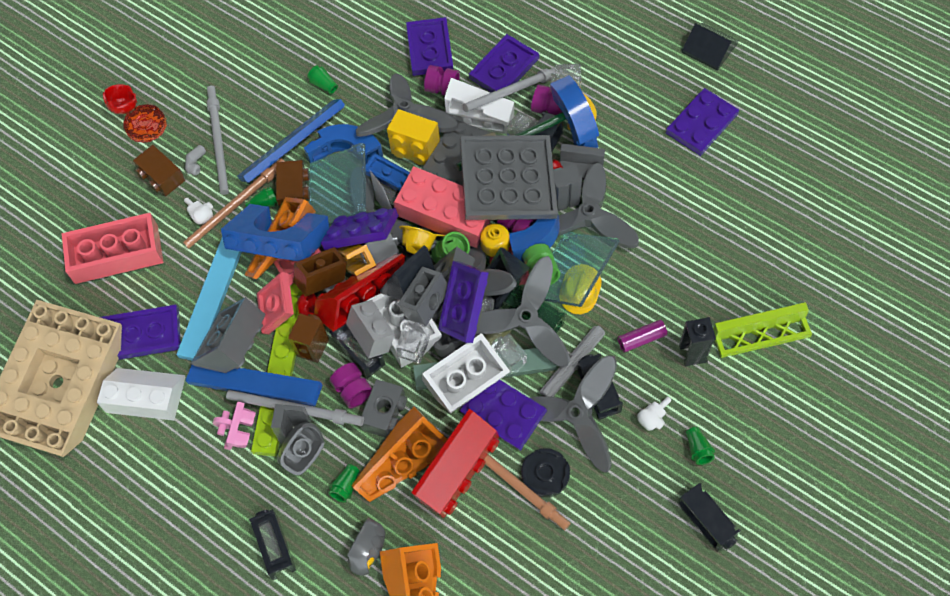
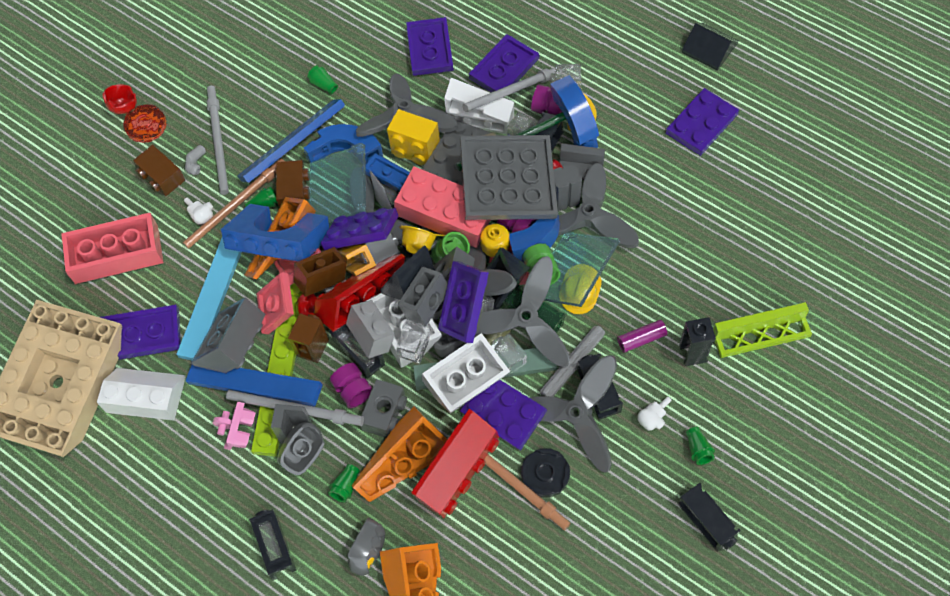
(438, 80): magenta wheel -> none

